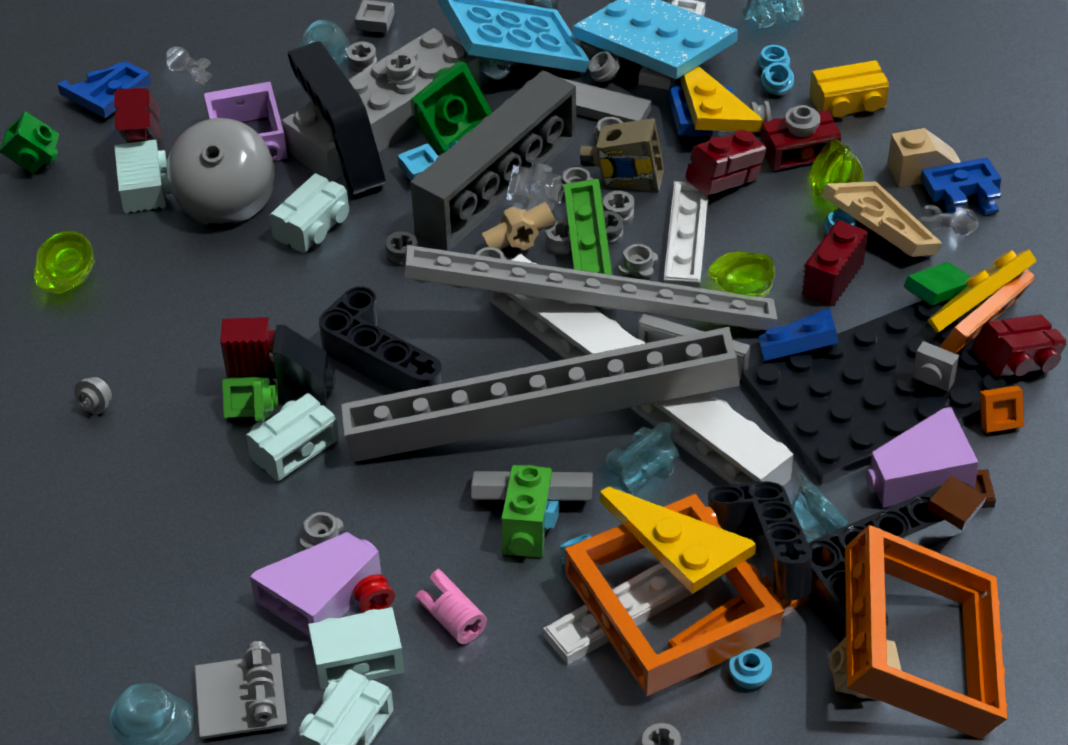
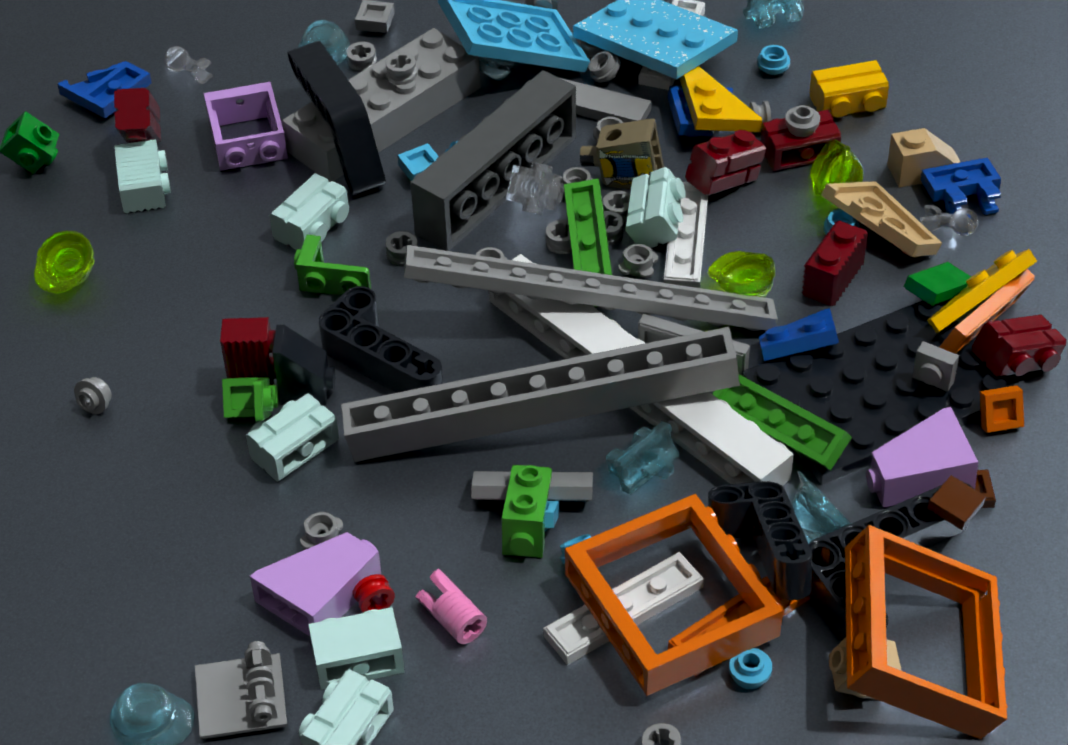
(229, 184): light grey cylinder -> none
(326, 277): none -> bright green bracket
(449, 106): green slope -> none
(529, 222): tan axle -> none
(655, 208): none -> light aqua brick
(684, 545): yellow wing -> none
(780, 71): medium azure plate -> none
(787, 422): none -> bright green plate

